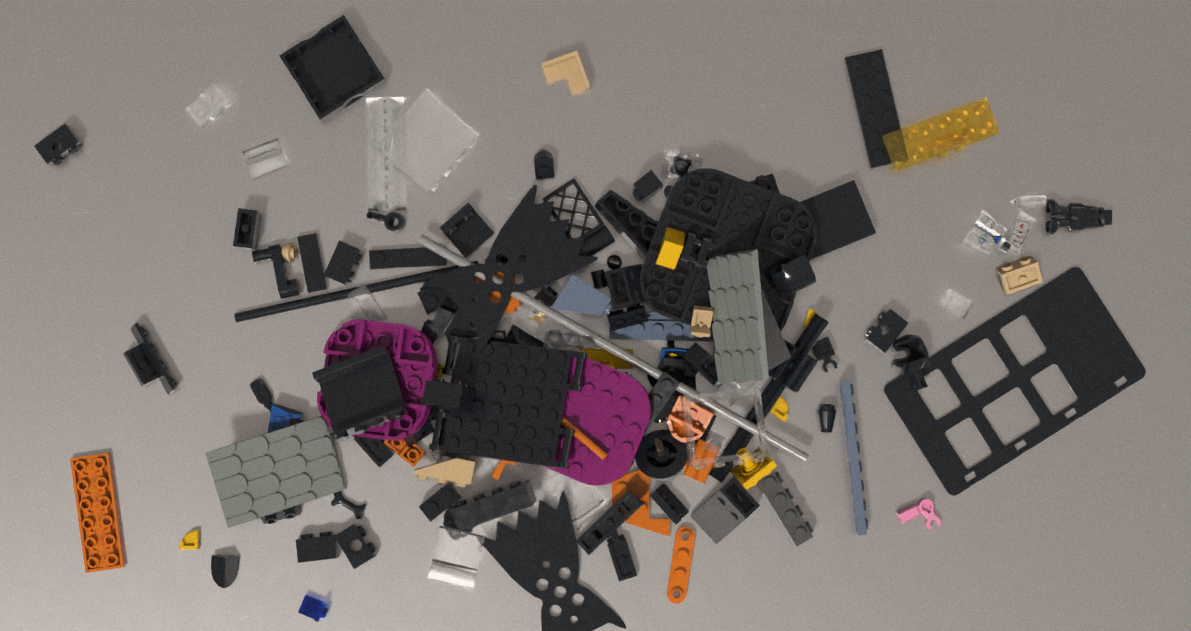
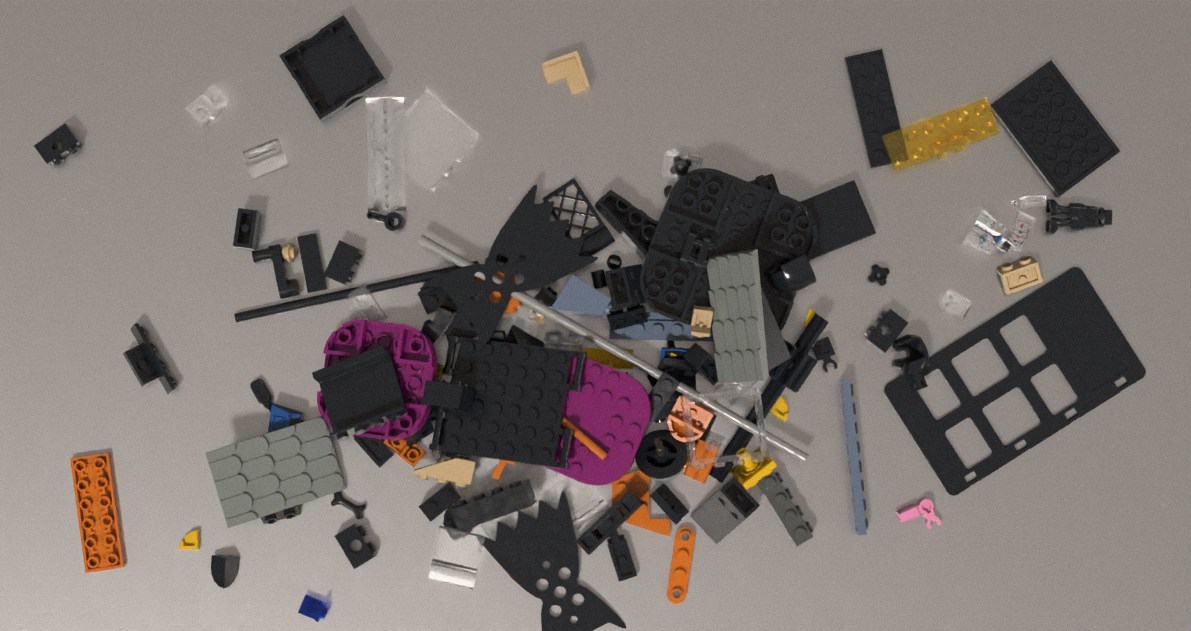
(316, 548): black brick -> none
(404, 258): black plate -> none
(467, 230): black bracket -> none
(544, 164): black plate -> none
(647, 187): black brick -> none
(670, 248): yellow slope -> none
(826, 417): black cone -> none
(874, 278): none -> black plate
(1054, 128): none -> black plate

